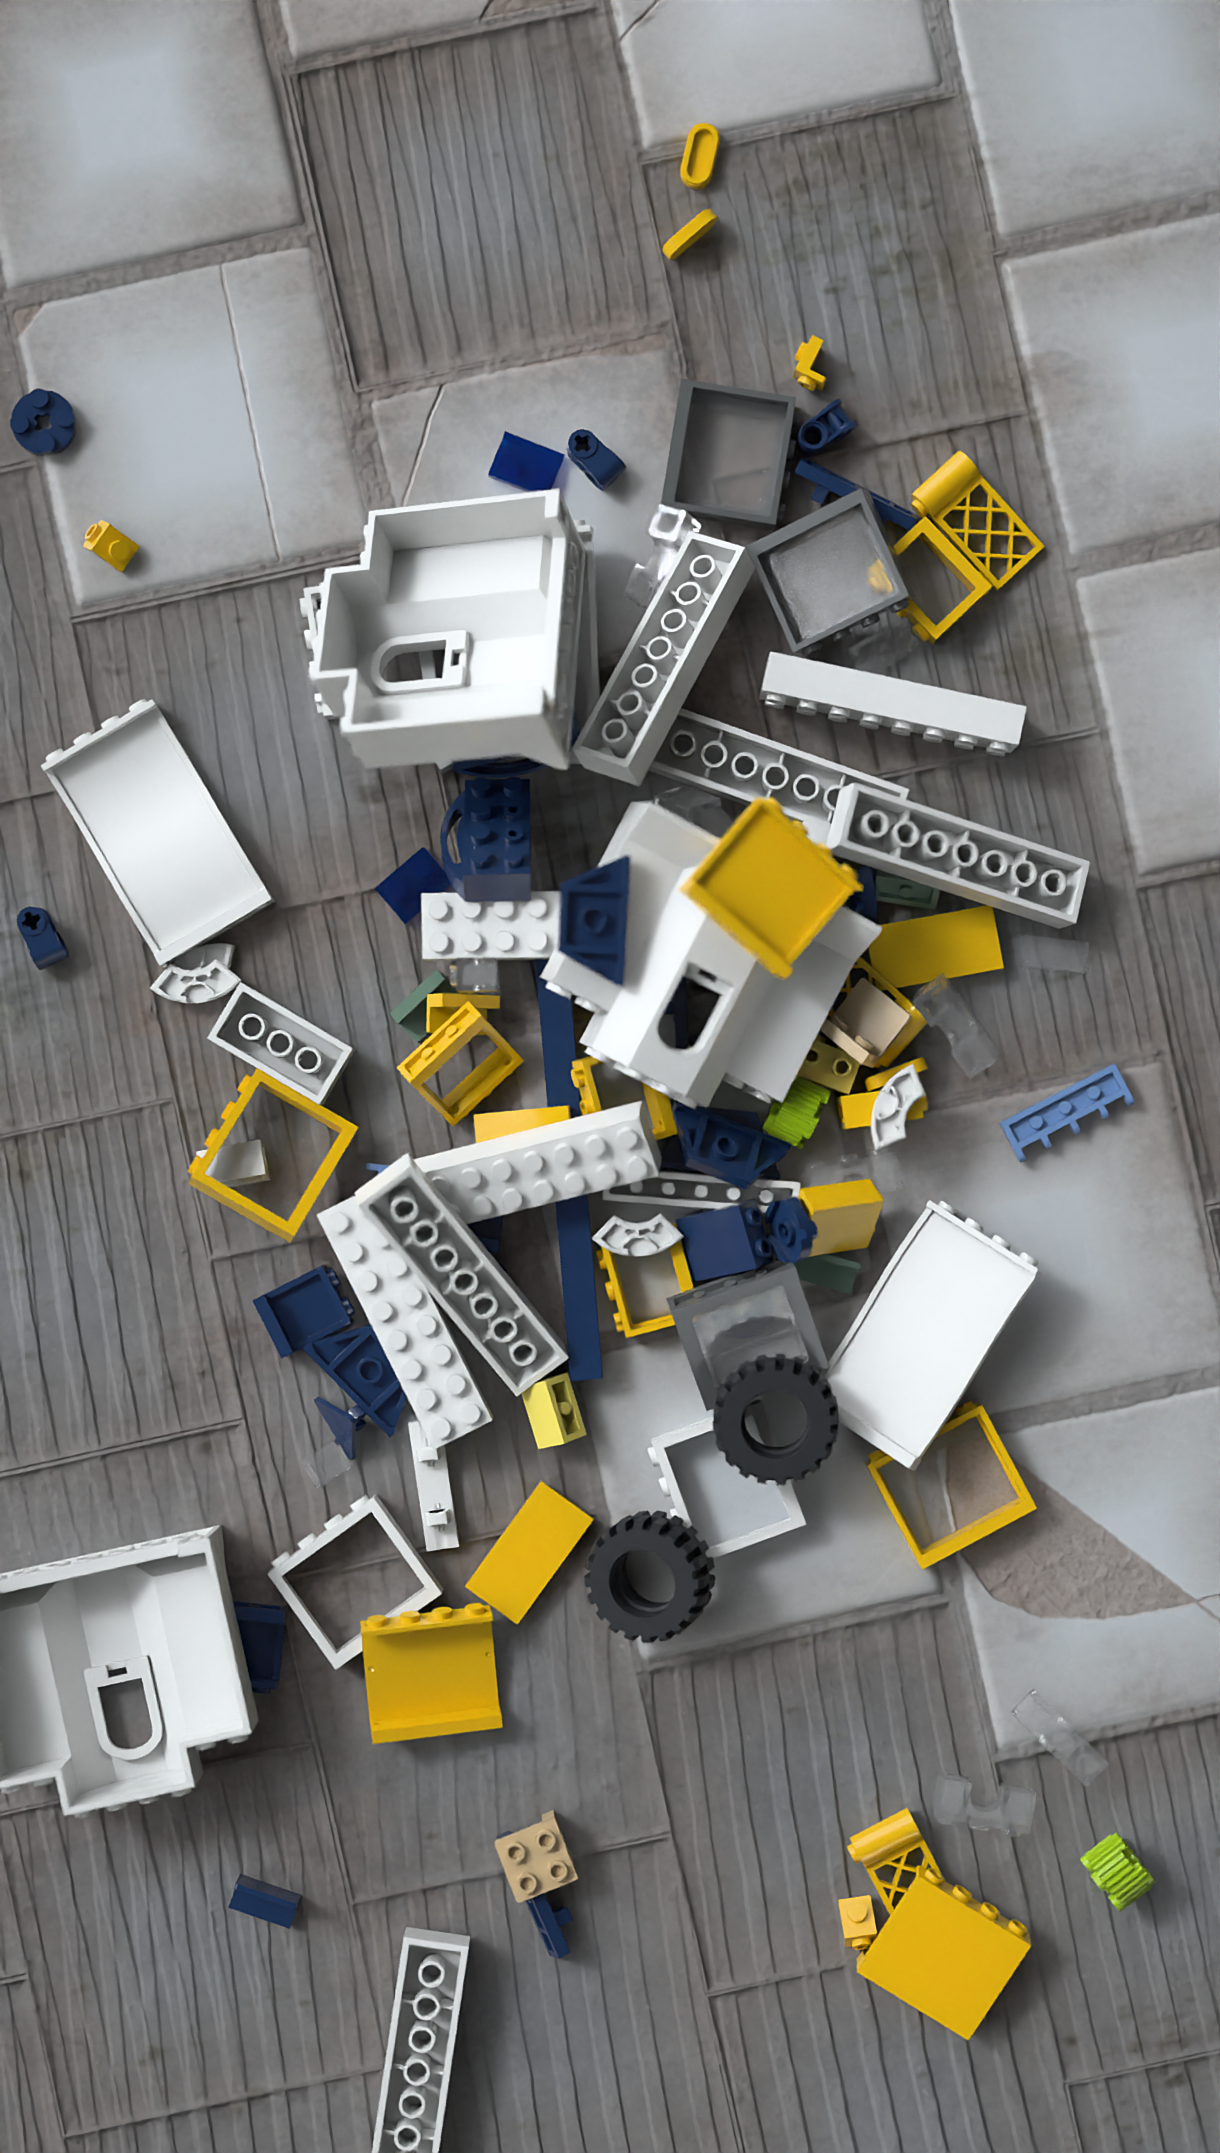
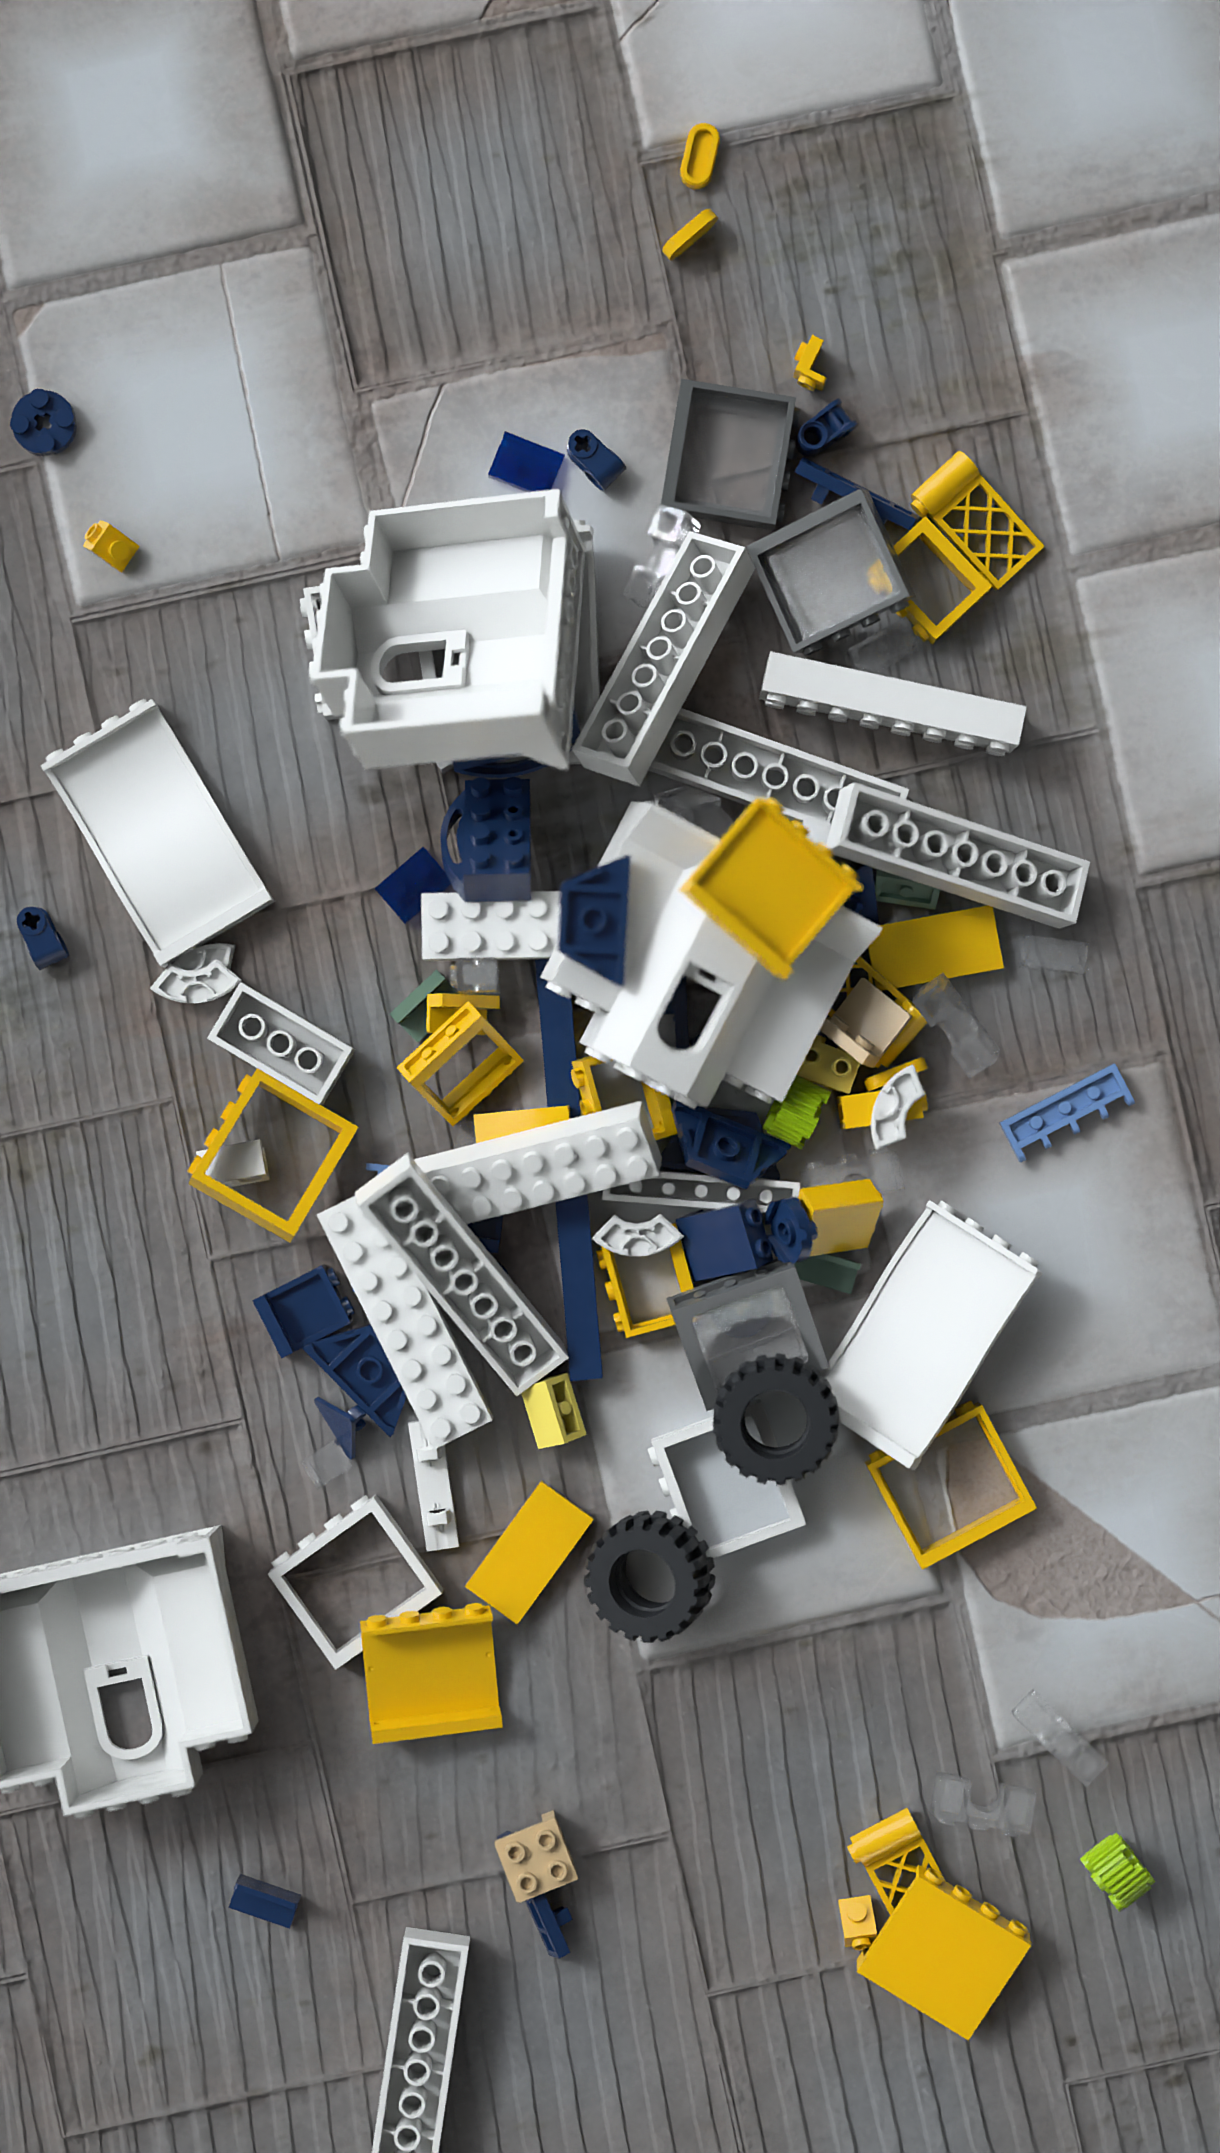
(262, 1641): dark blue panel -> none

